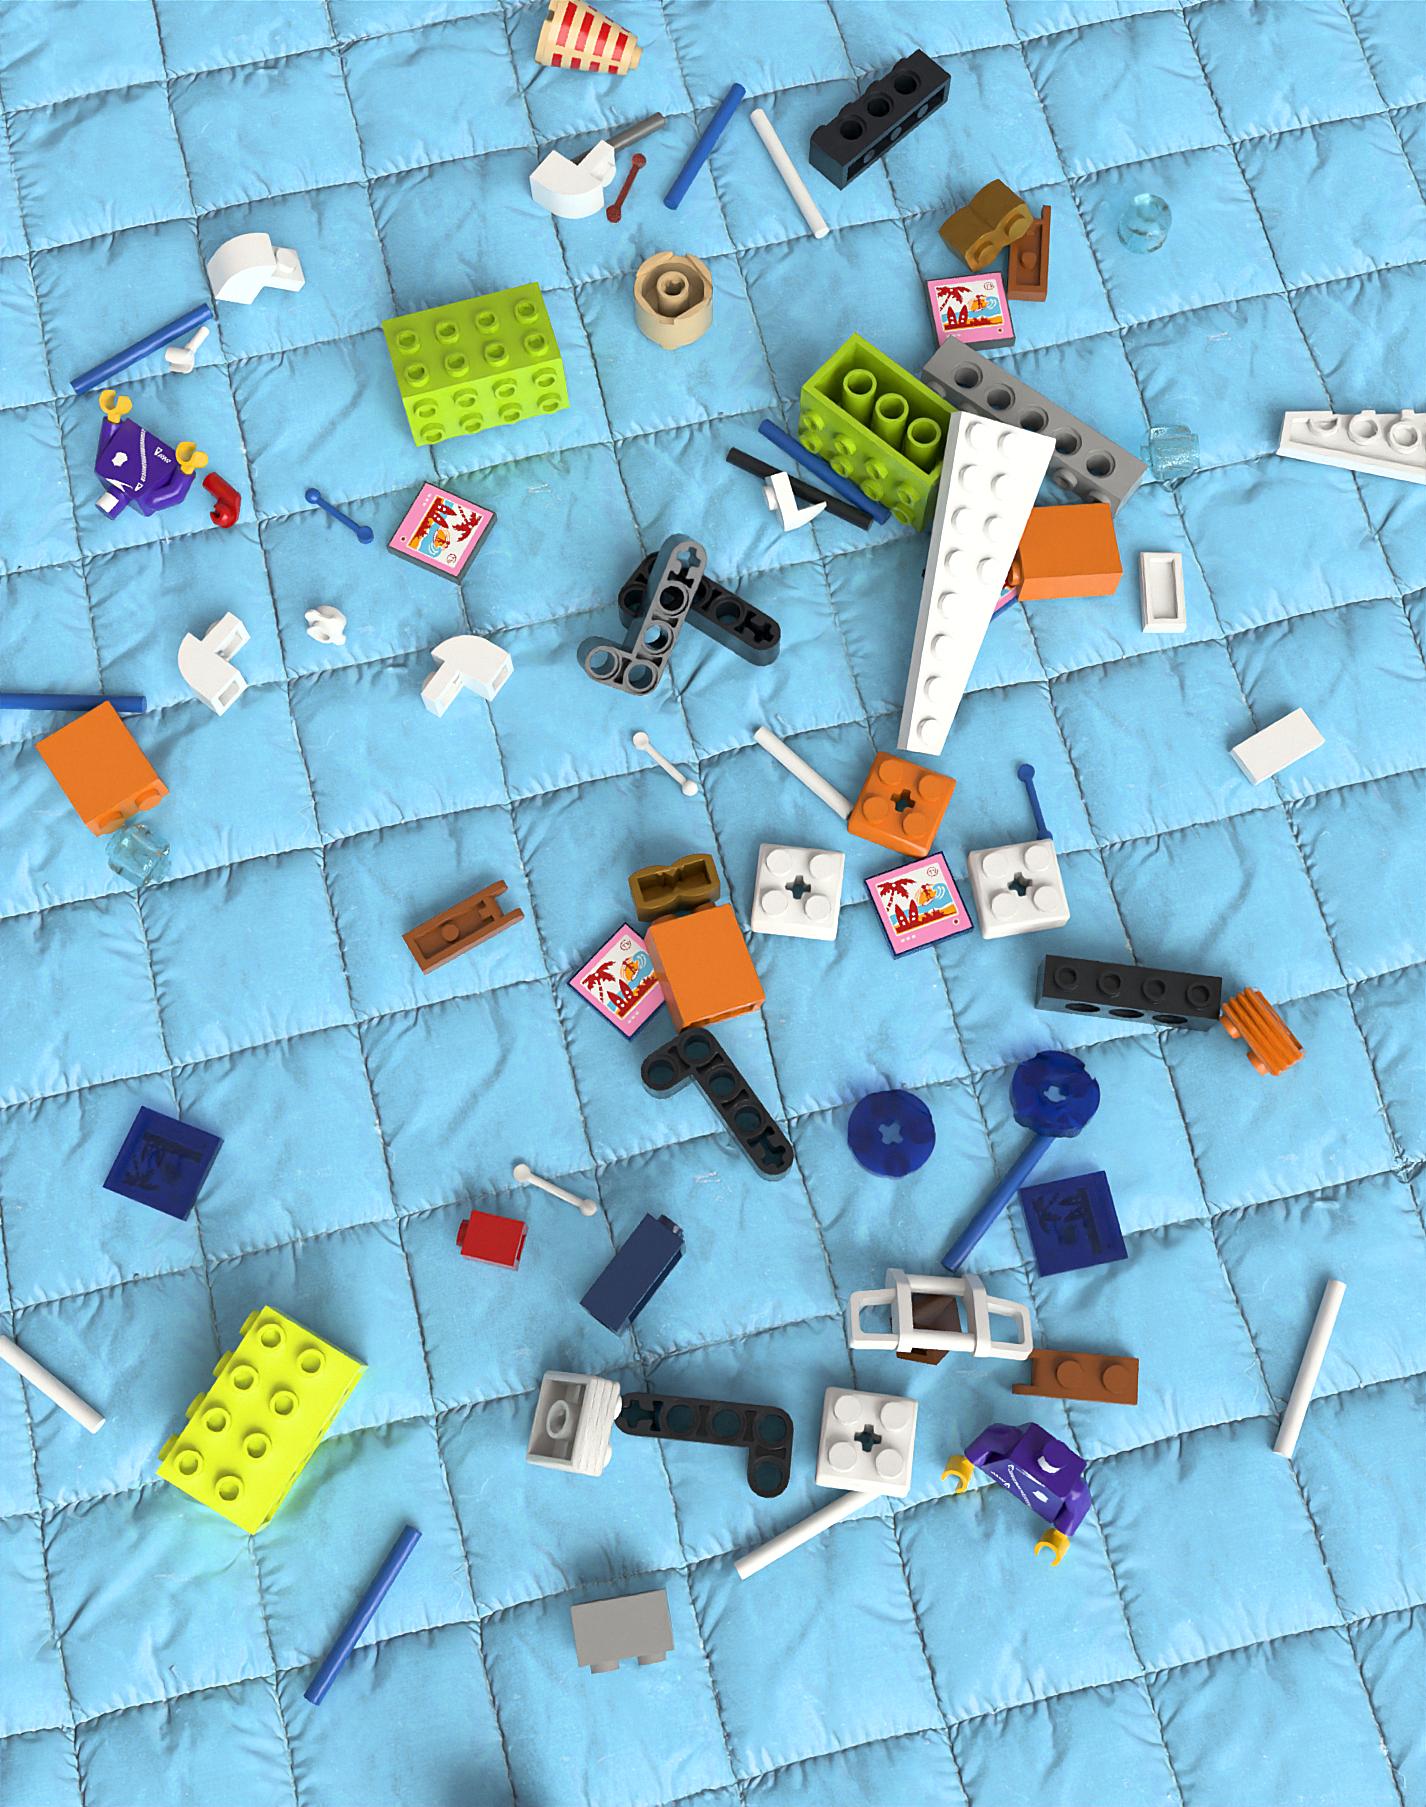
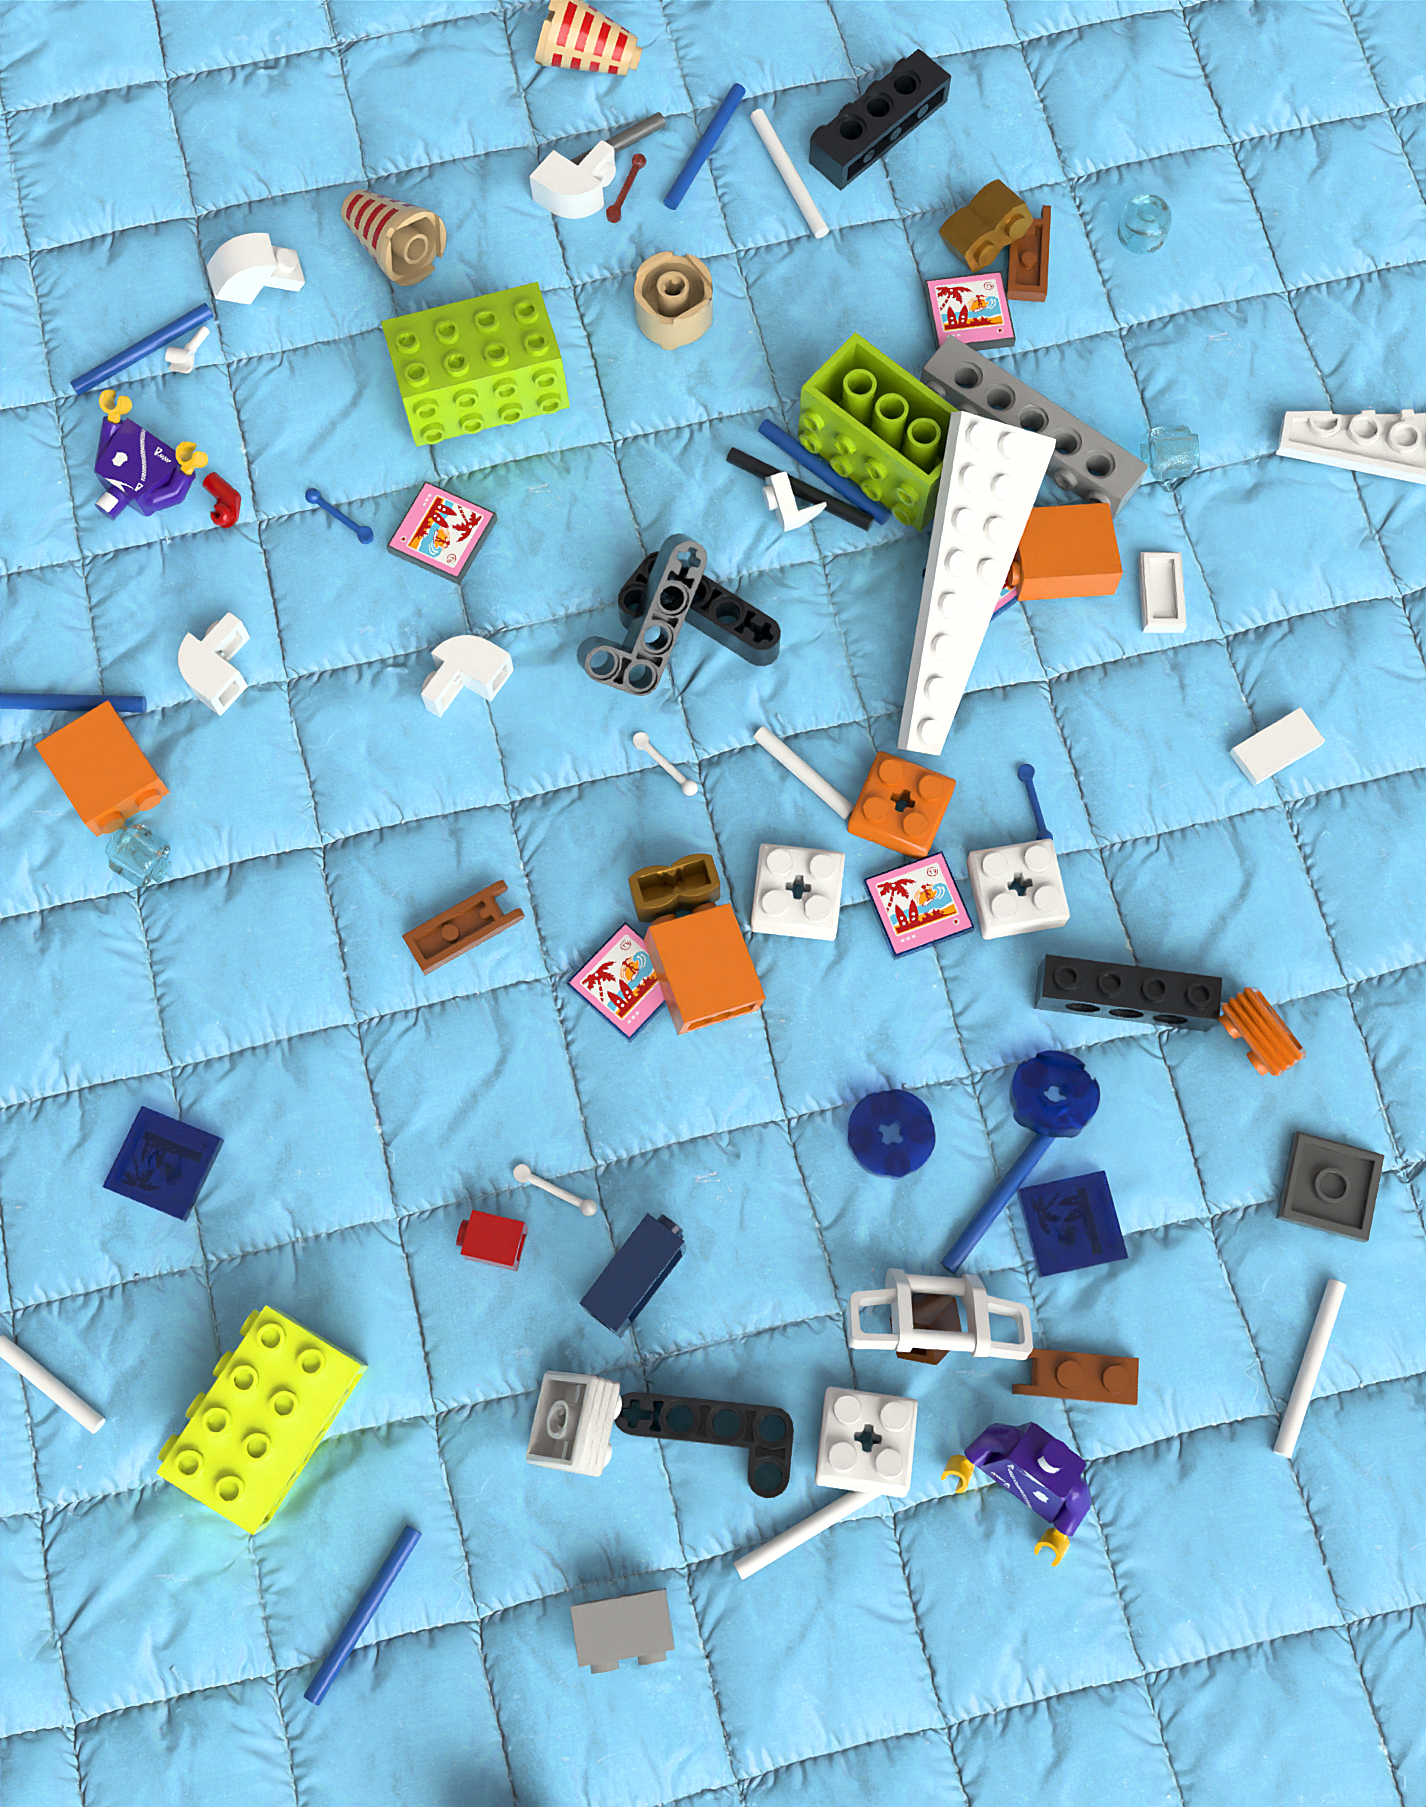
(326, 625): white plate -> none
(395, 234): none -> tan cone
(726, 1107): black beam -> none
(1330, 1187): none -> dark grey tile

